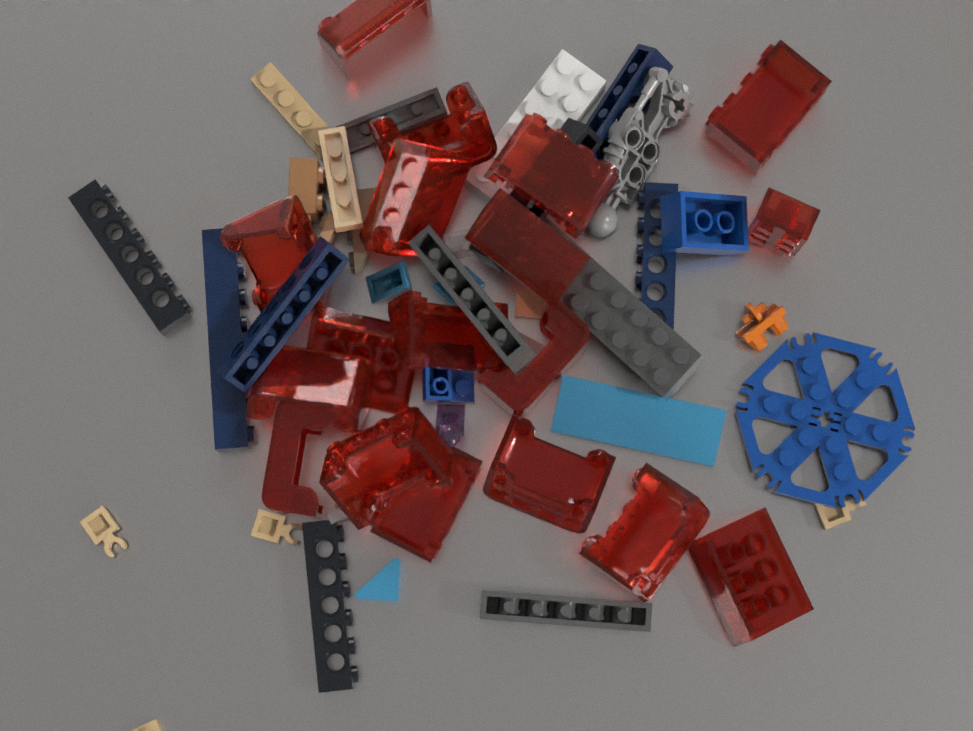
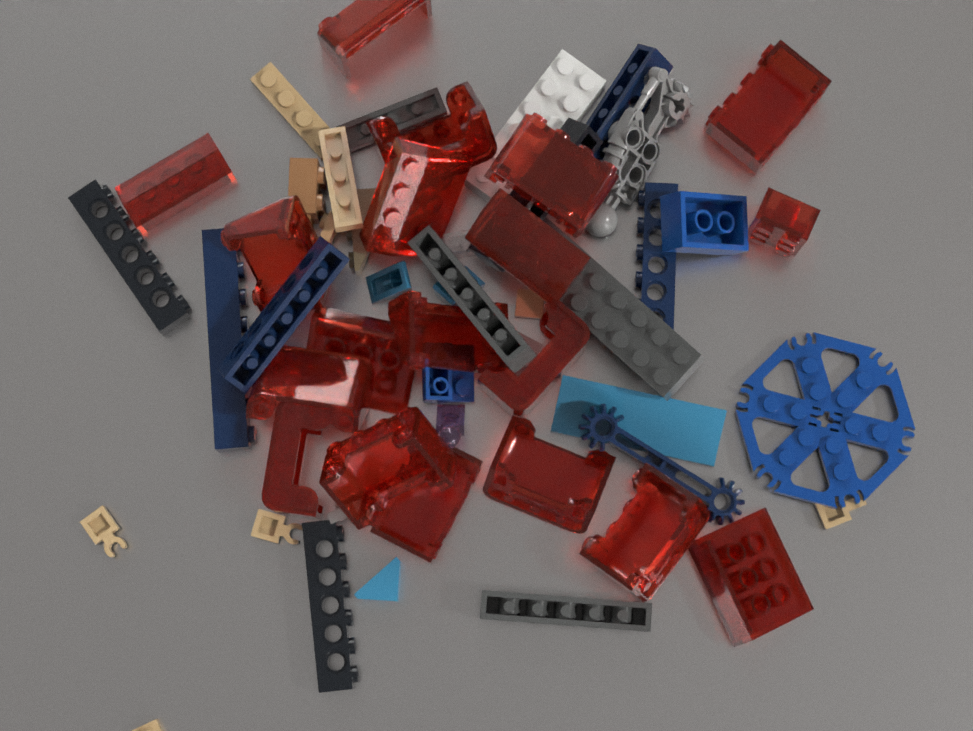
(174, 183): none -> clear red slope
(661, 463): none -> dark blue arm
(758, 320): orange hips -> none

